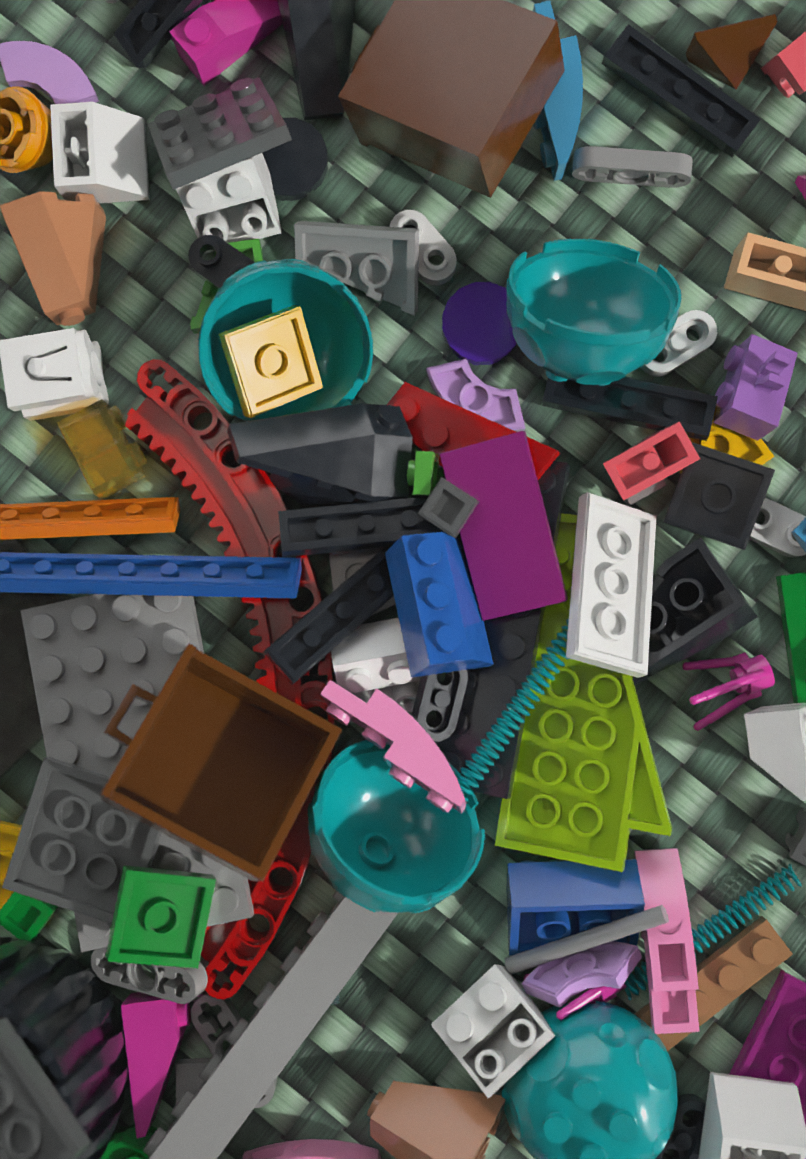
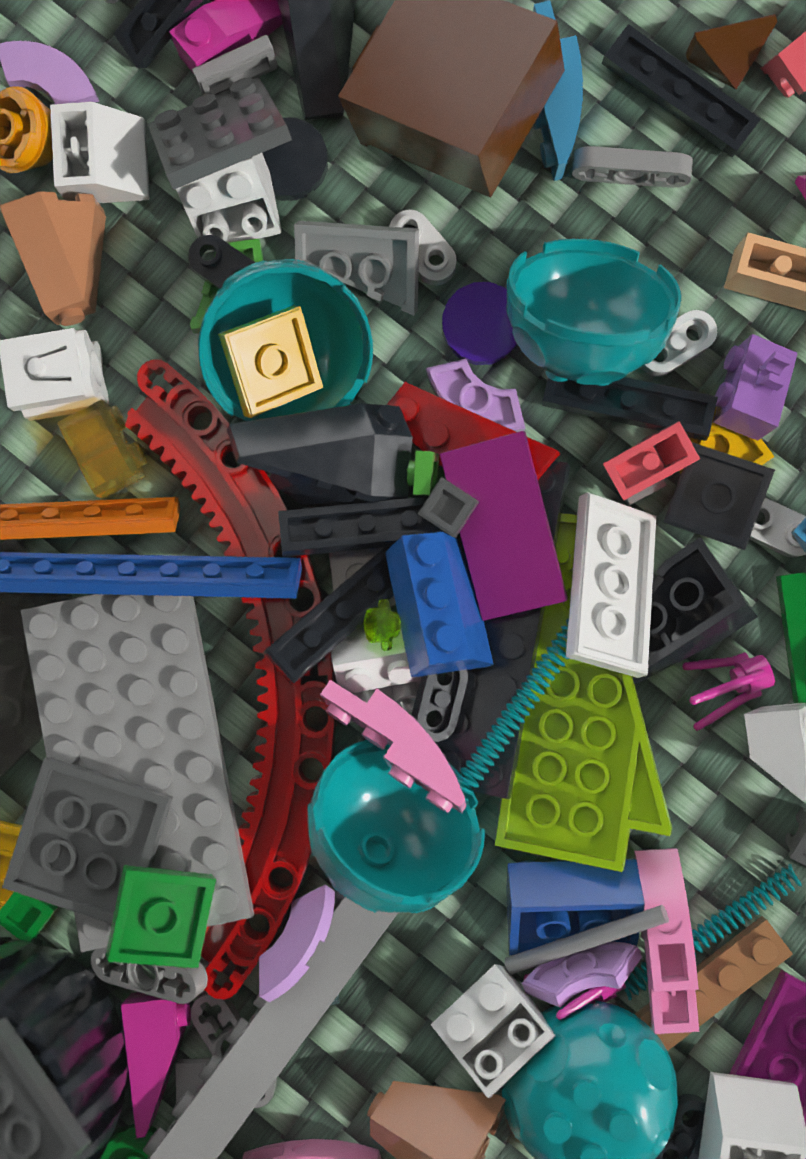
(218, 763): reddish brown container -> none
(244, 62): none -> light grey tile
(287, 958): none -> lavender tile
(382, 625): none -> clear neon green plate

